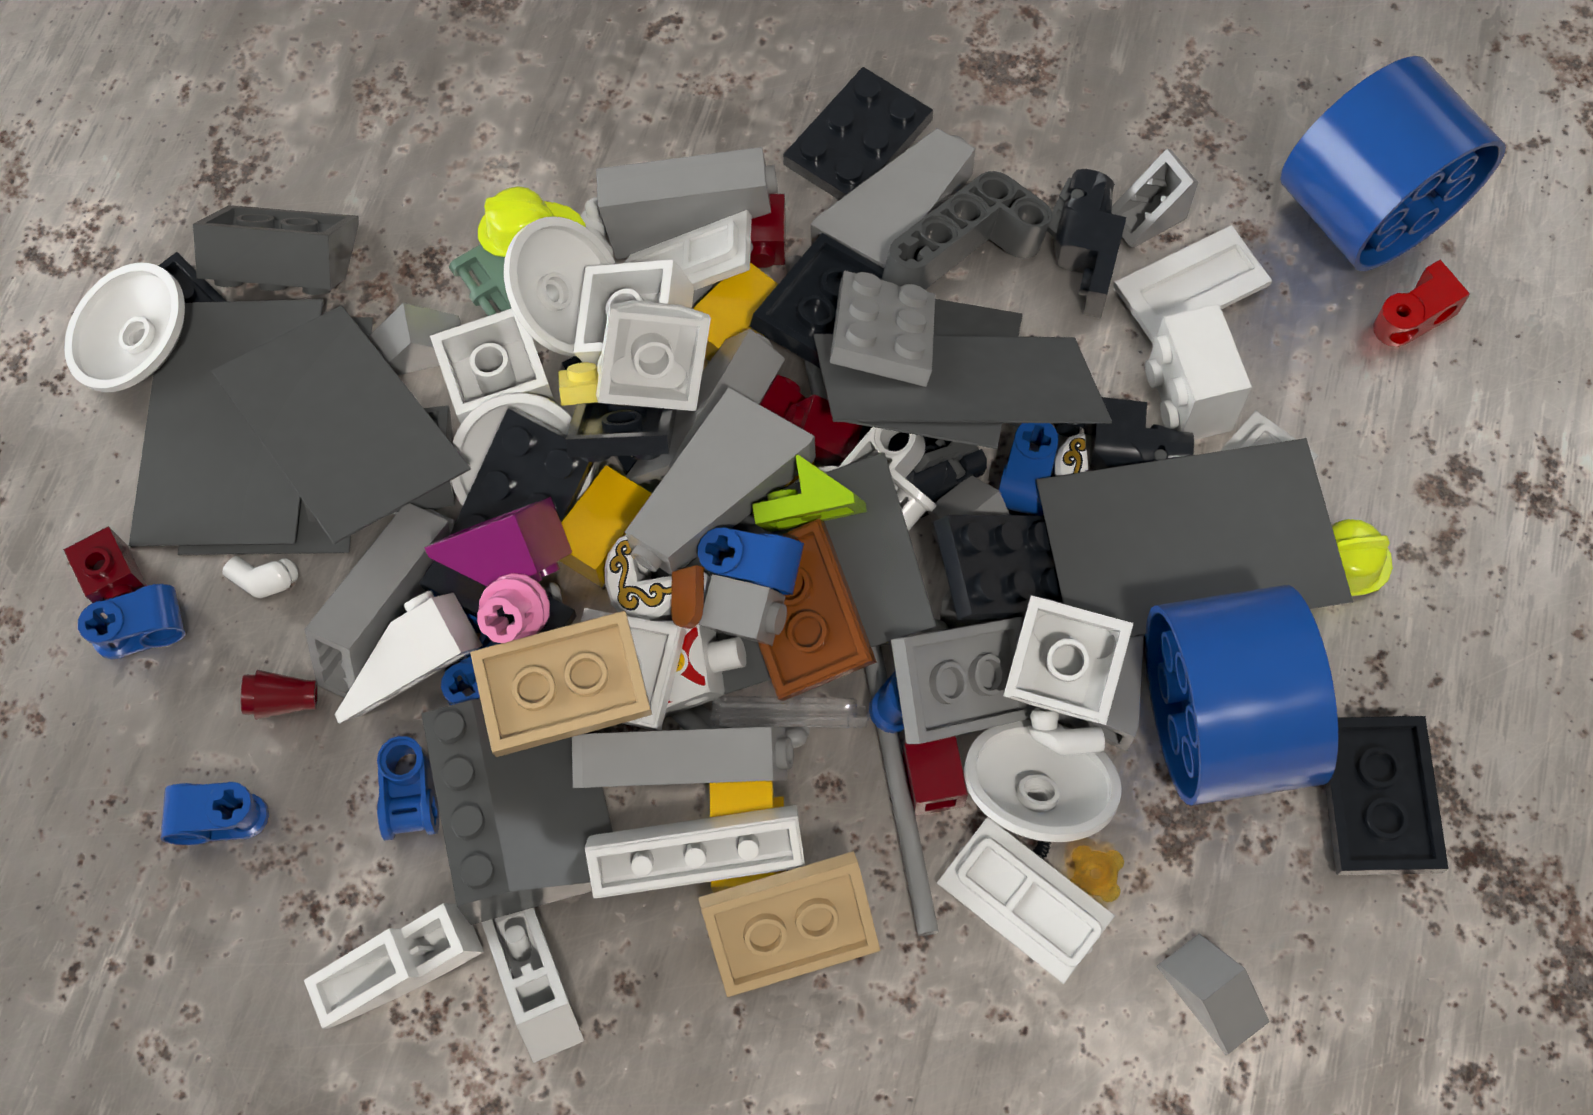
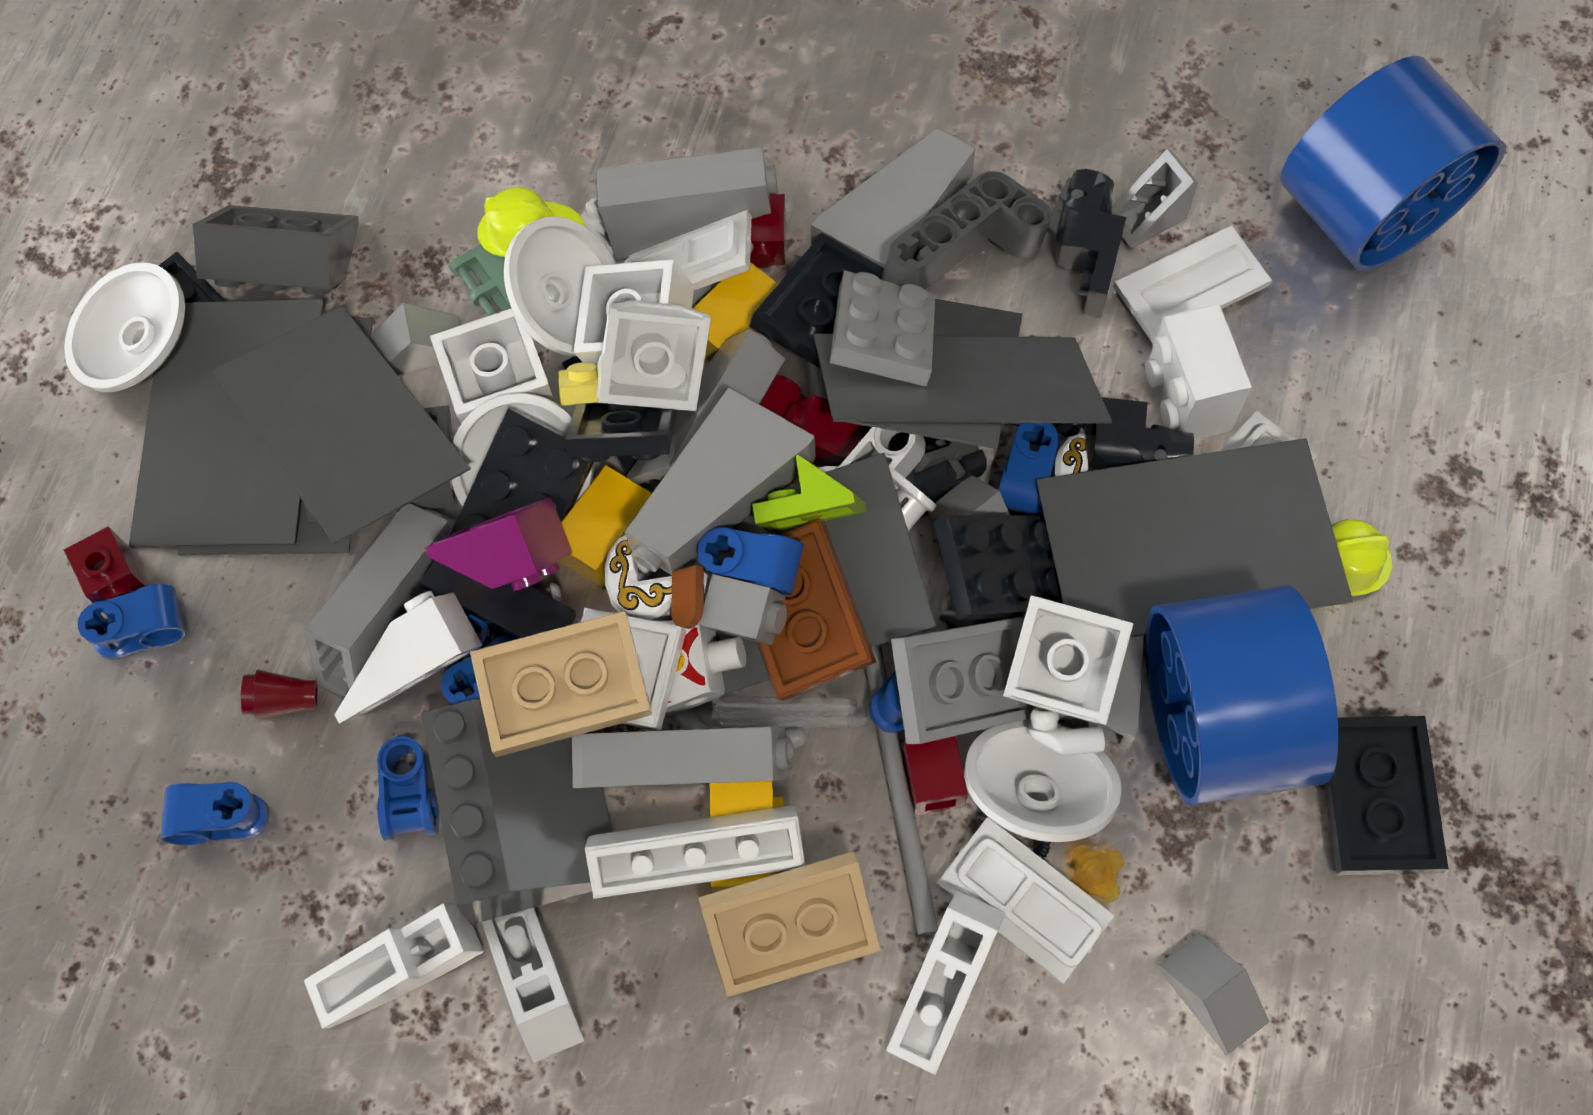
(262, 580): white arm -> none
(517, 596): bright pink piece -> none
(857, 134): black plate -> none
(945, 982): none -> white slope
(1432, 302): red leg -> none

